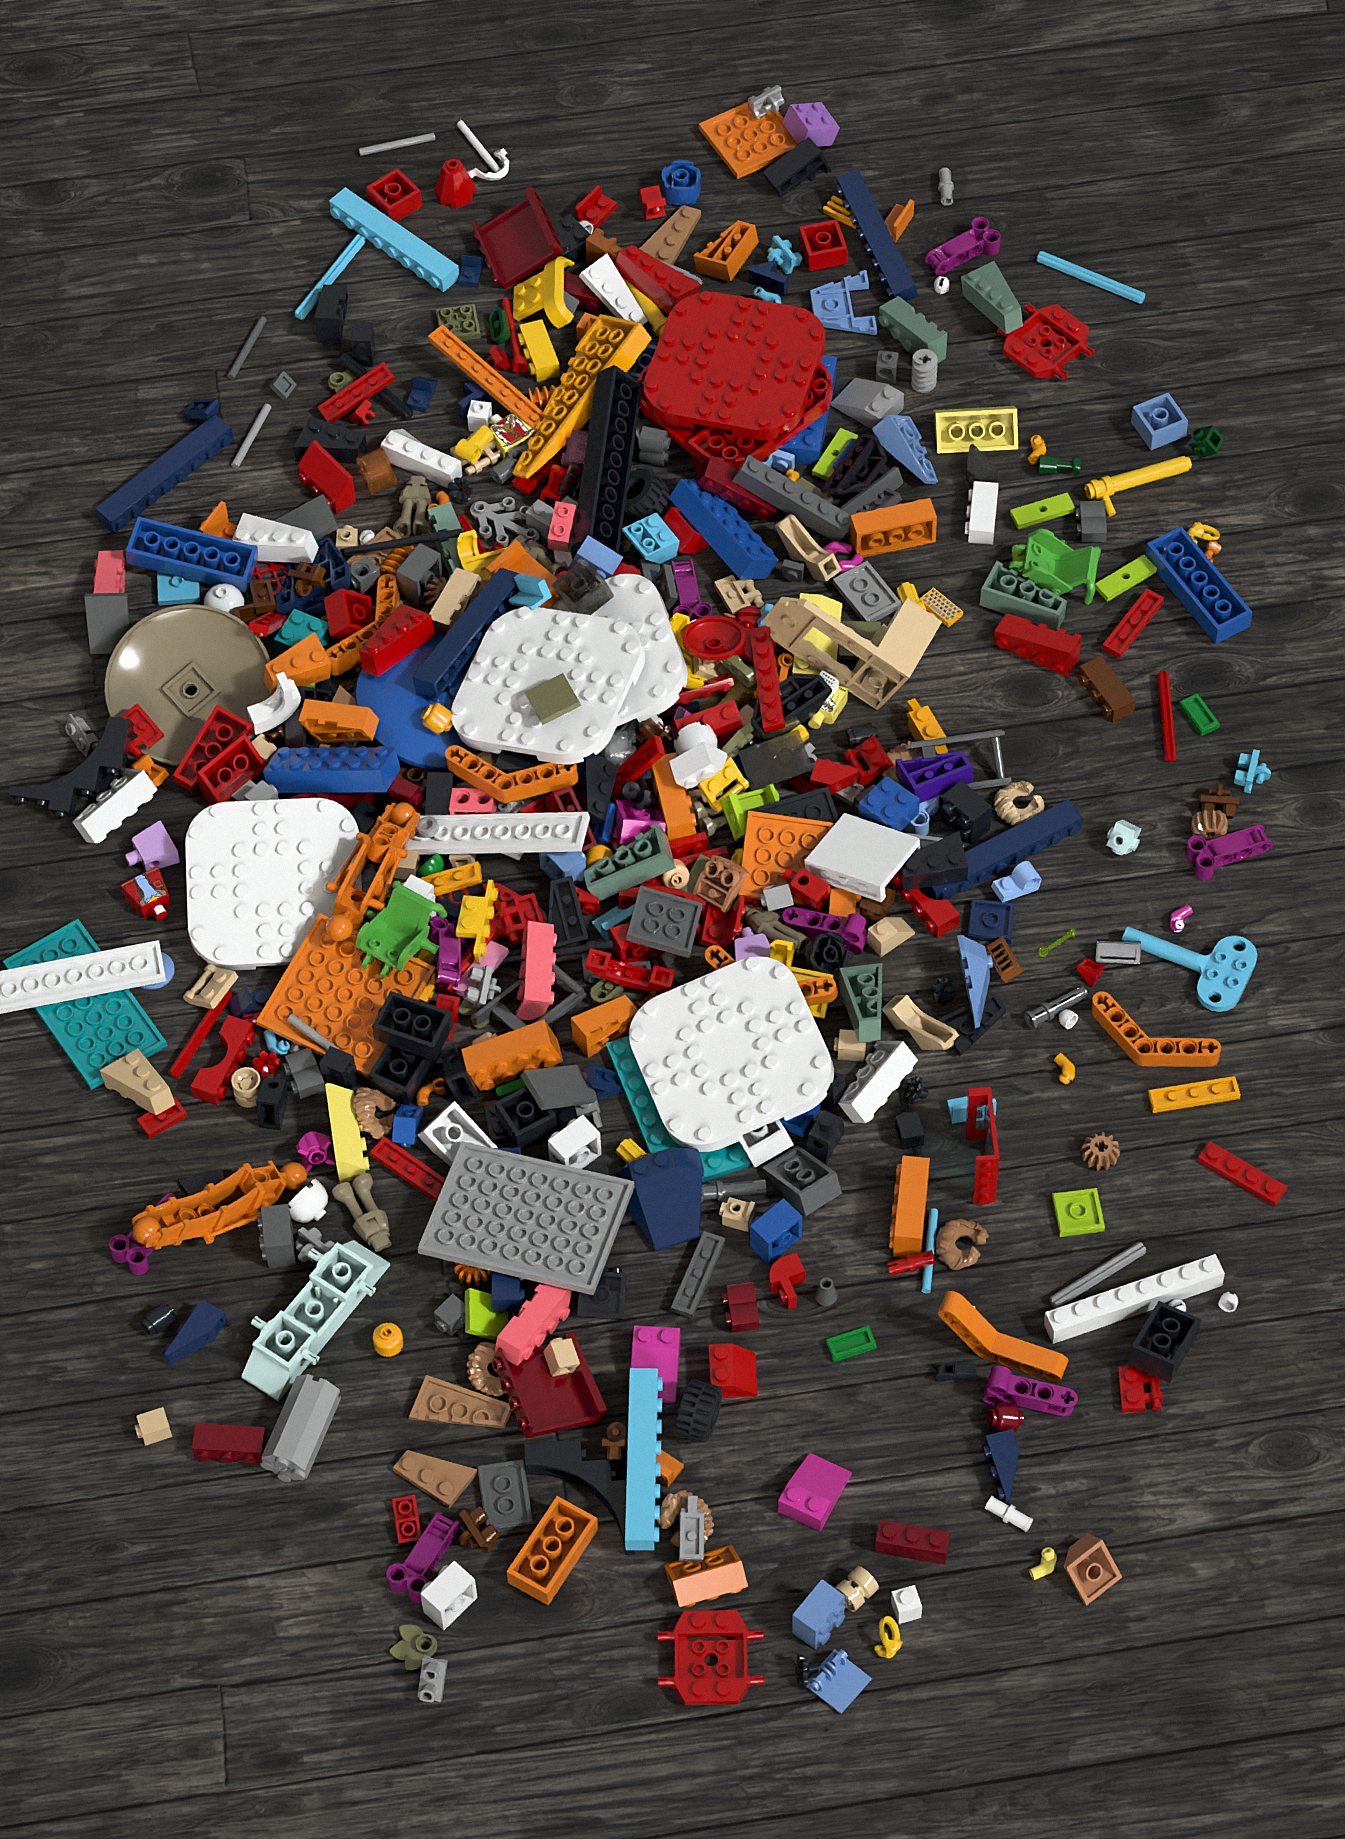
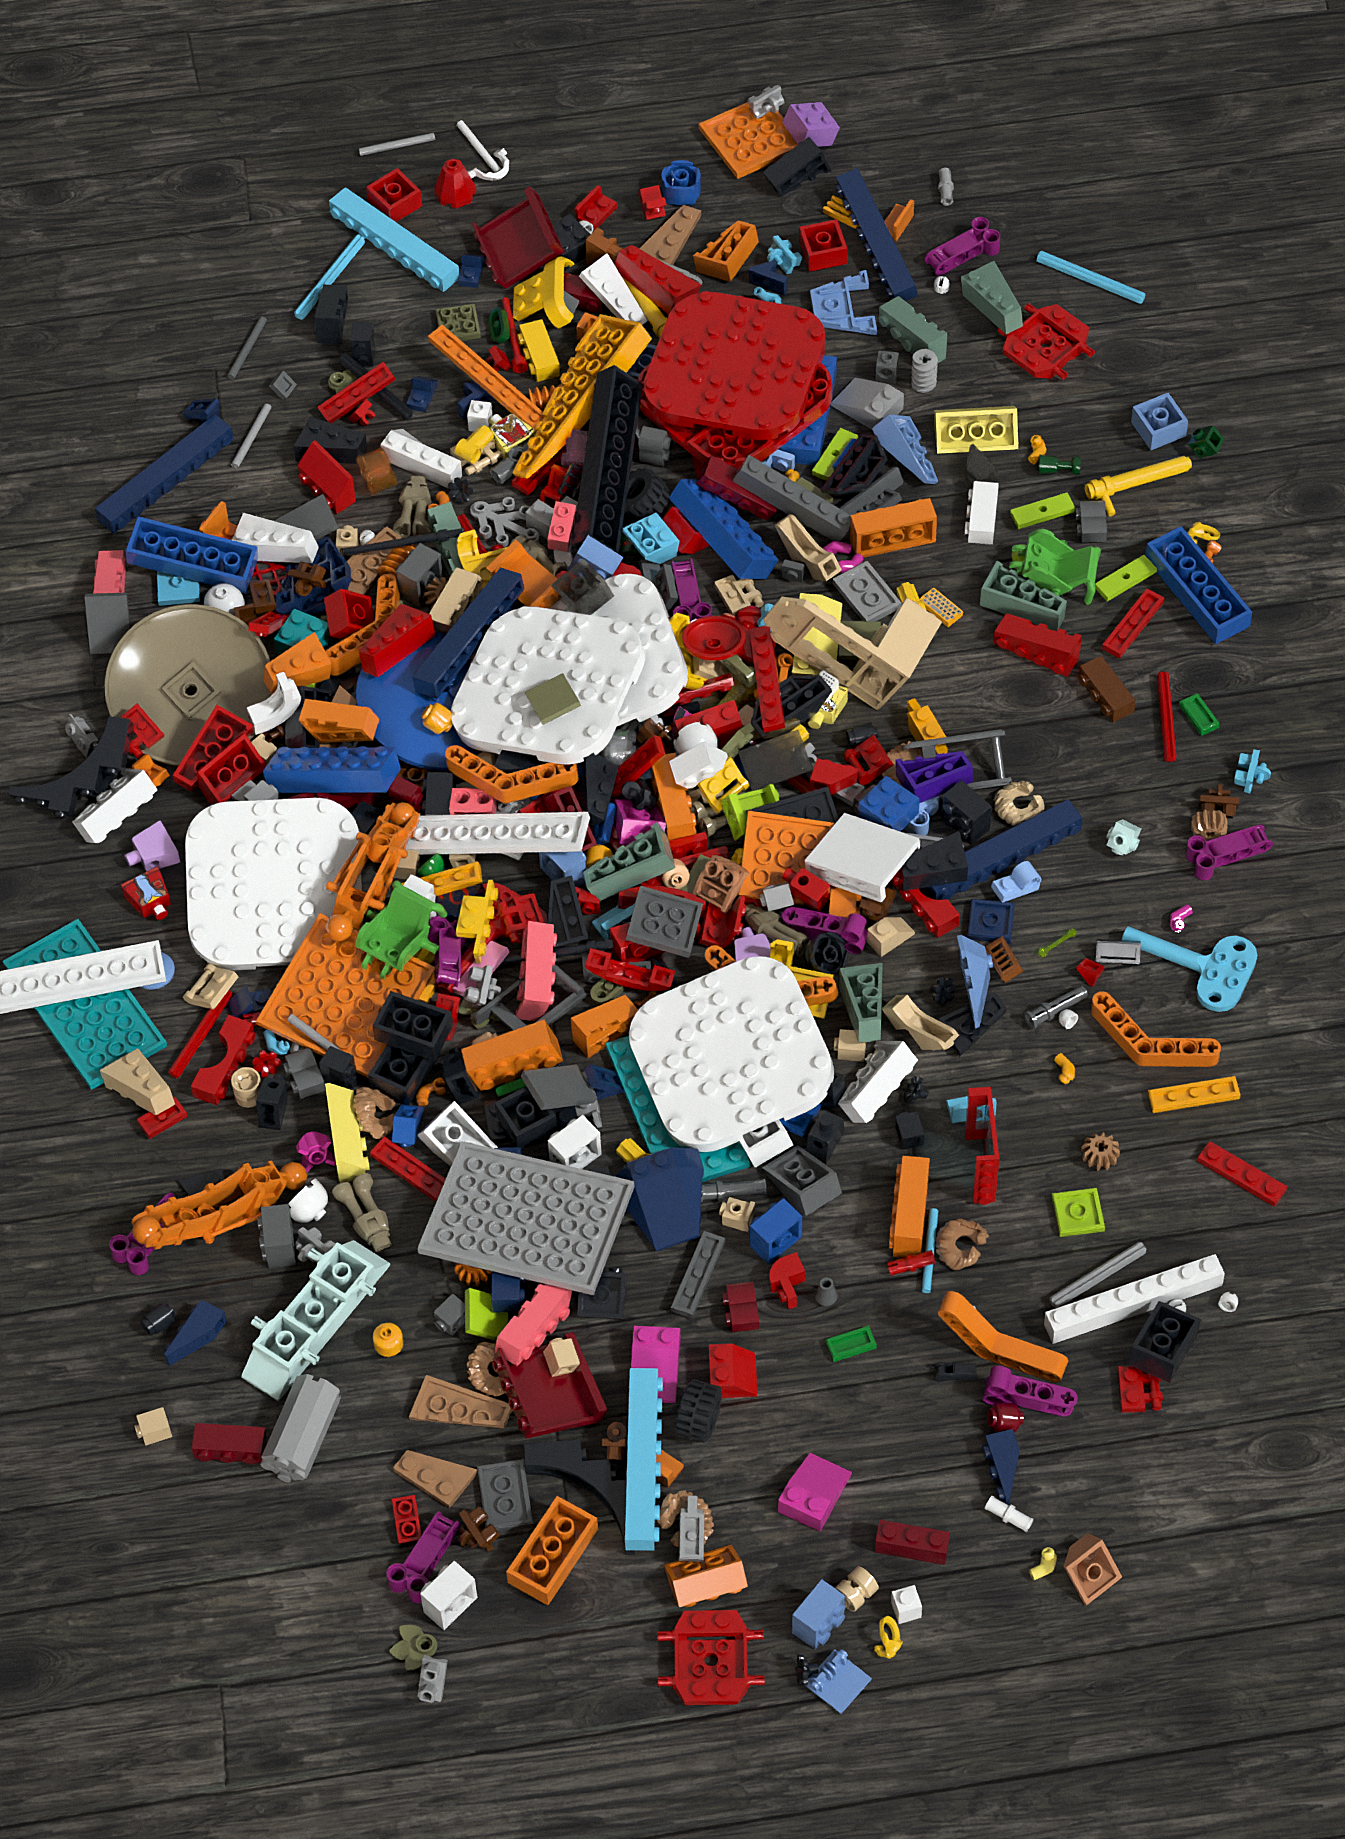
(364, 575): dark grey brick -> none
(427, 827): light grey tile -> none
(532, 591): medium azure panel -> none

